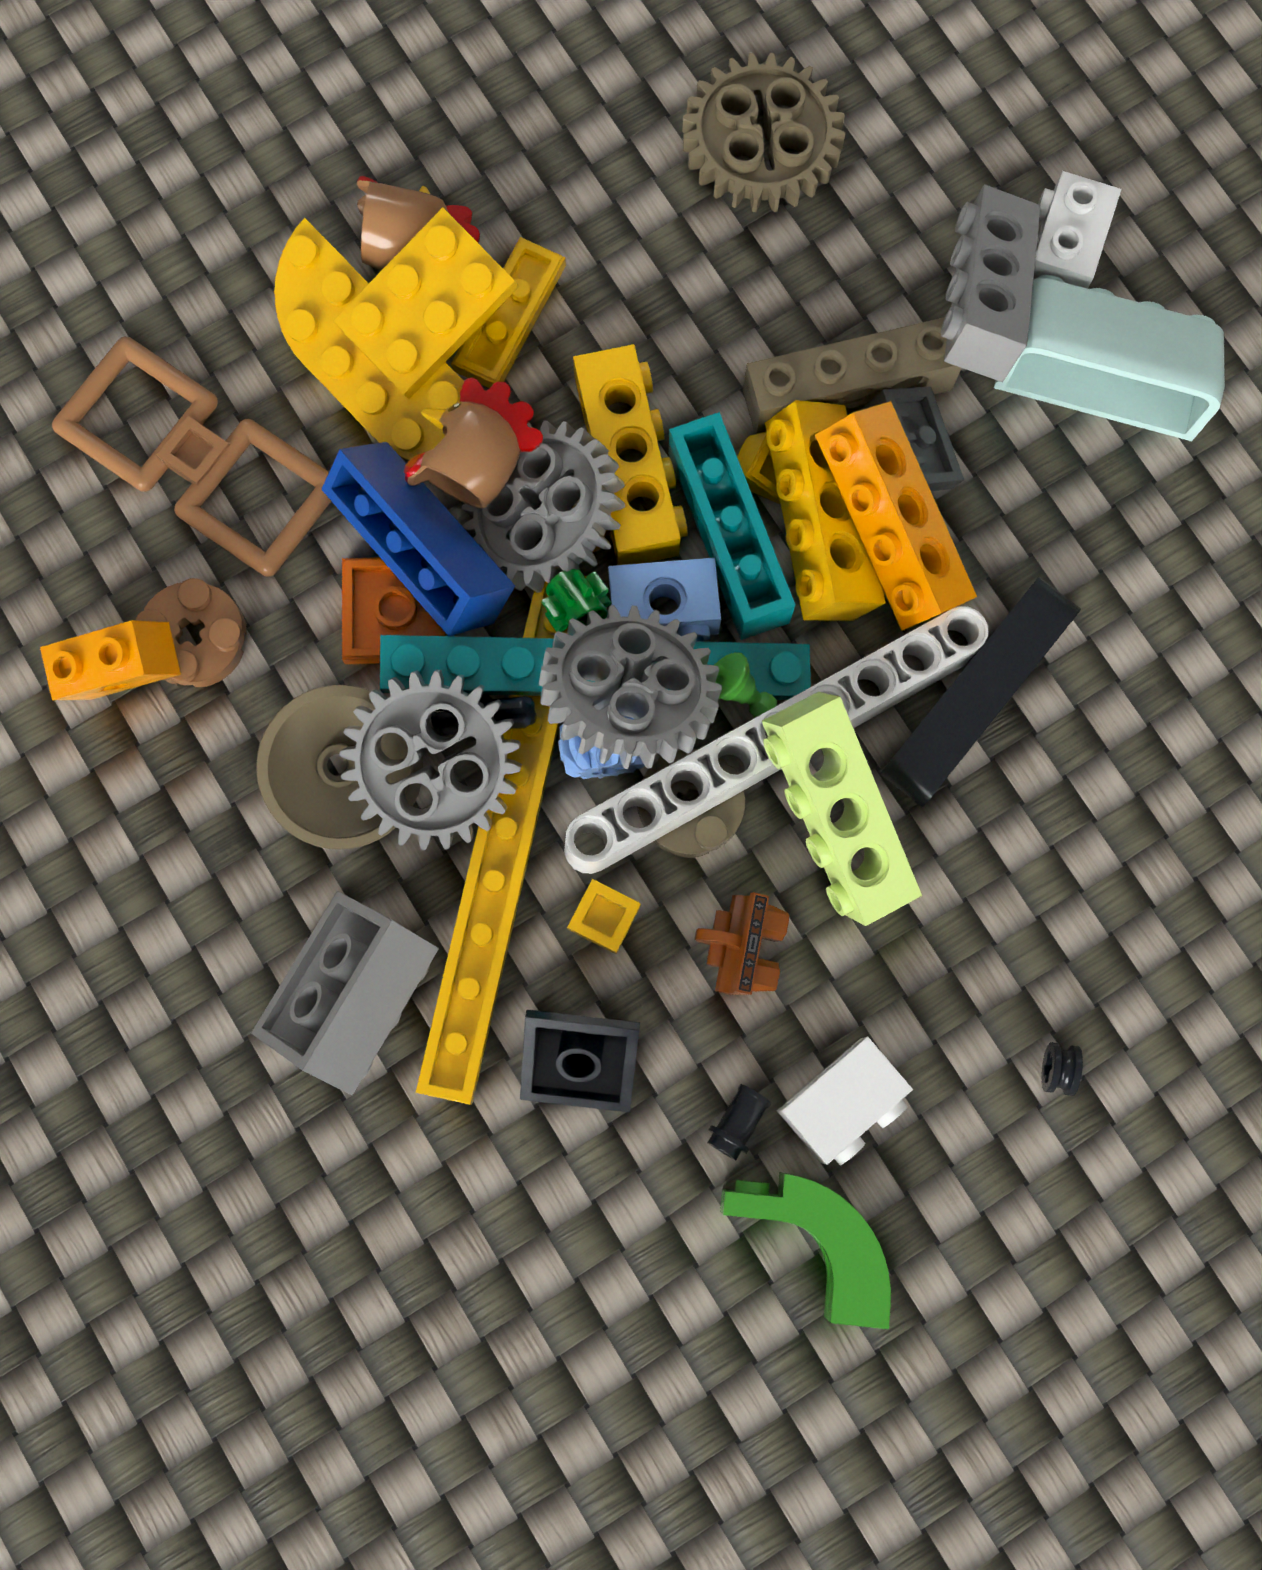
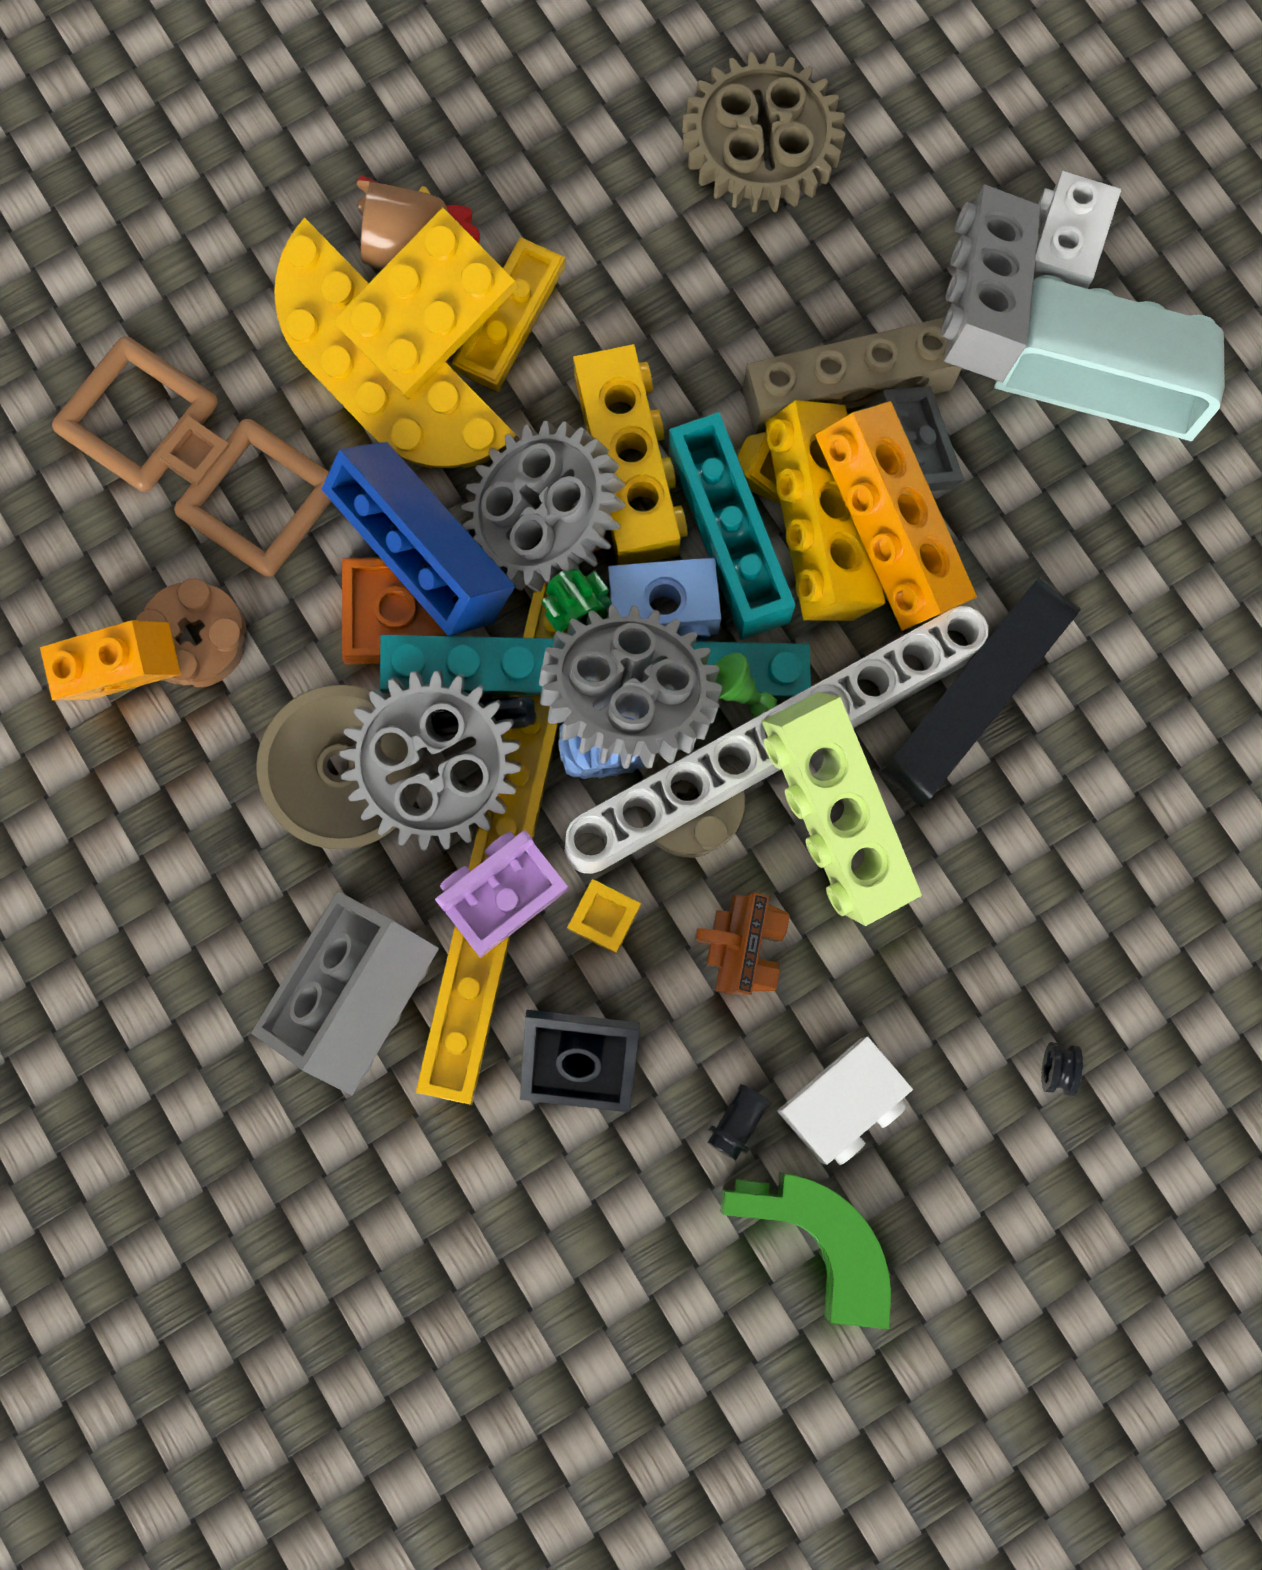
(478, 446): medium nougat piece -> none
(500, 891): none -> lavender bracket

